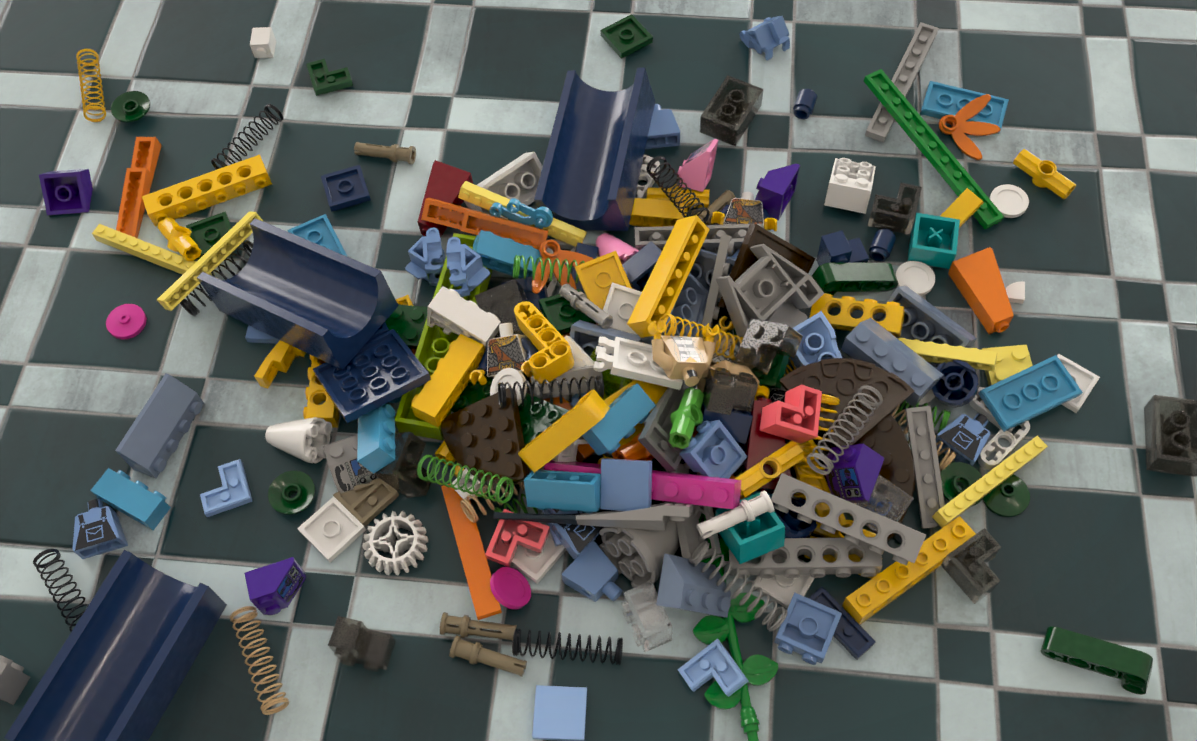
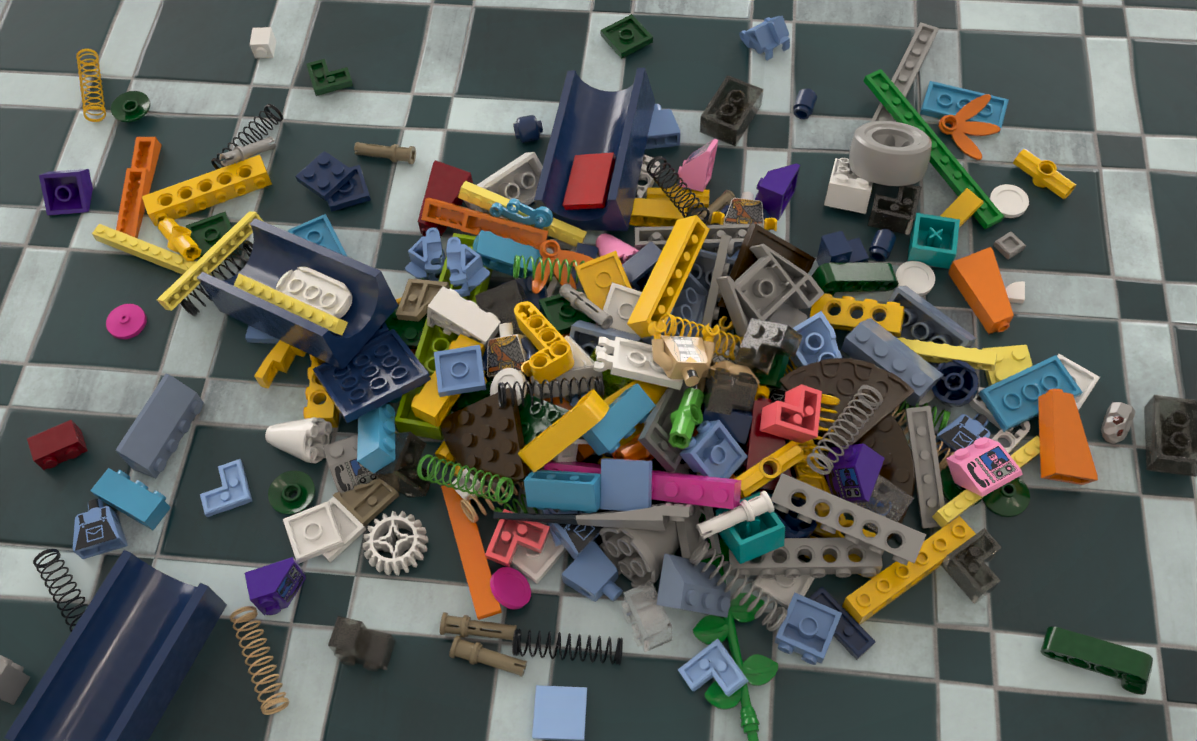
(57, 445): none -> dark red brick
(242, 153): none -> light grey pin
(291, 304): none -> light yellow piece
(313, 532): none -> white tile
(316, 290): none -> white tile
(325, 175): none -> dark blue plate
(417, 298): none -> dark tan wing
(459, 370): none -> medium blue tile
(527, 128): none -> dark blue head
(589, 181): none -> red tile
(890, 153): none -> light grey wheel
(982, 466): none -> bright pink slope
(1009, 245): none -> light grey tile
(1063, 442): none -> orange slope
(1117, 422): none -> light grey rock

